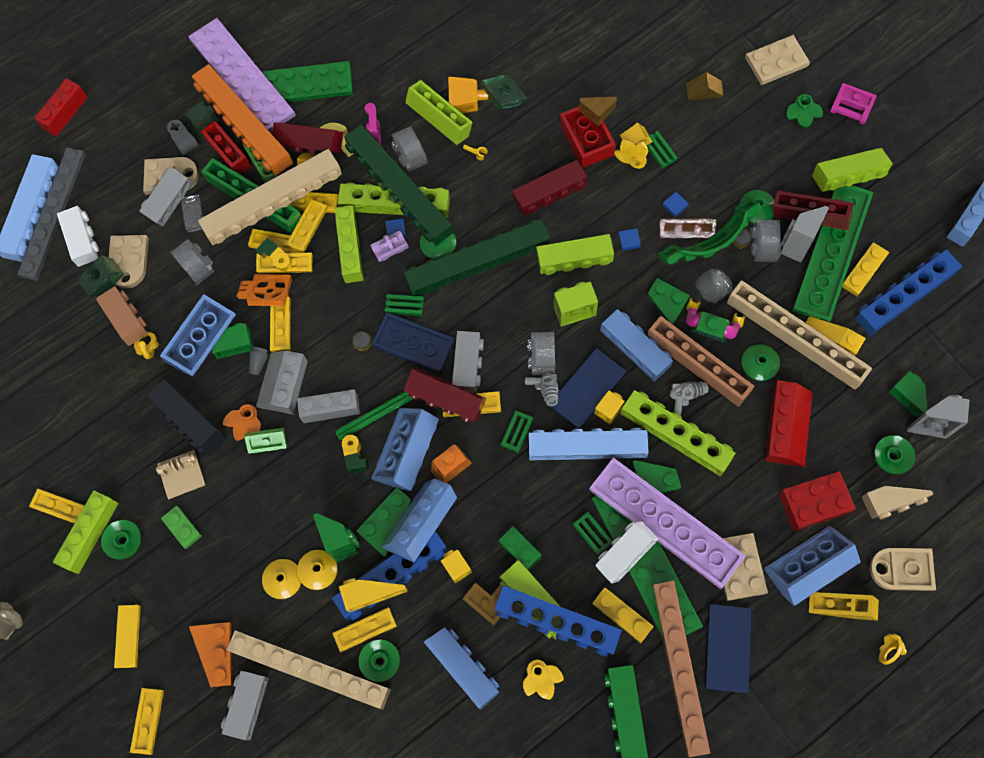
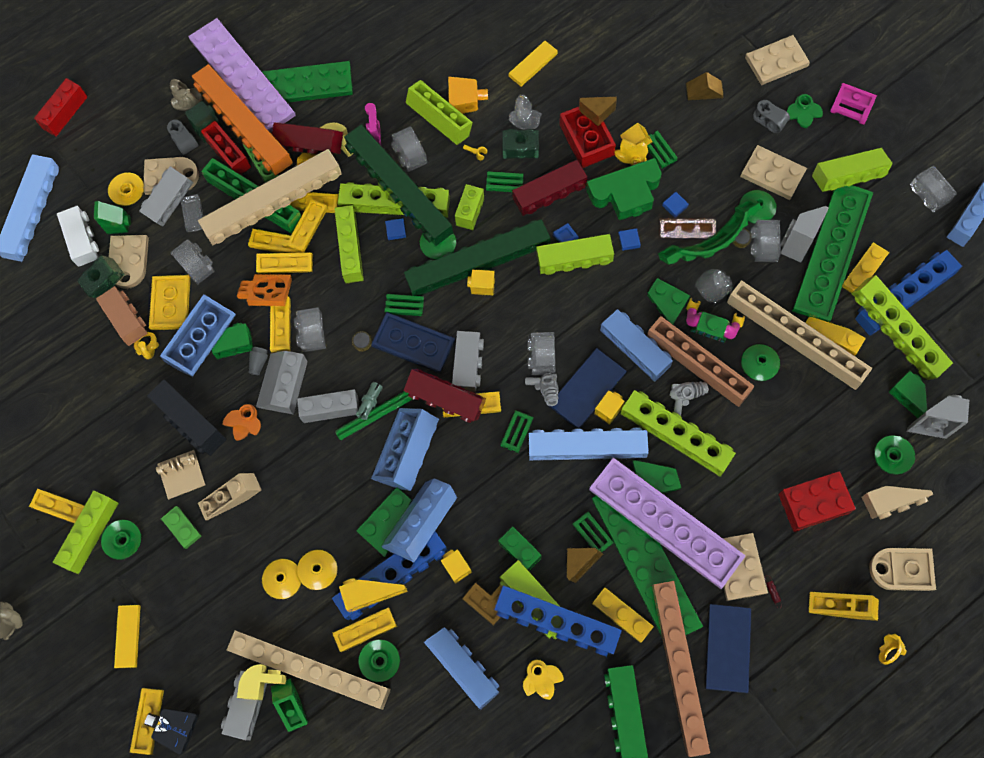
(48, 220): dark grey plate -> none
(111, 218): none -> green slope
(123, 183): none -> yellow dish
(169, 302): none -> yellow tile
(172, 728): none -> black torso
(183, 96): none -> dark tan hair
(212, 647): orange wing -> none
(229, 495): none -> tan slope
(254, 679): none -> light yellow brick
(265, 440): plate -> none
(279, 257): leg -> none
(288, 705): none -> green slope
(310, 329): none -> clear brick
(337, 540): green slope -> none
(351, 450): leg -> none
(369, 401): none -> sand green pin
(389, 246): lavender hips -> none
(449, 464): orange torso -> none
(469, 207): none -> lime brick
(481, 282): none -> yellow brick
(503, 91): clear green plate -> none
(504, 179): none -> green tile
(523, 116): none -> clear hair
(528, 149): none -> clear green brick
(533, 63): none -> yellow tile
(565, 234): none -> blue tile
(575, 303): lime brick -> none
(580, 561): none -> pearl gold slope
(626, 189): none -> green brick
(626, 551): white brick -> none
(771, 117): none -> dark grey piece
(773, 172): none -> tan plate
(773, 592): none -> dark red piece
(788, 424): red slope -> none
(791, 205): dark red brick -> none
(813, 565): medium blue slope -> none
(911, 330): none -> lime brick
(933, 188): none -> clear brick

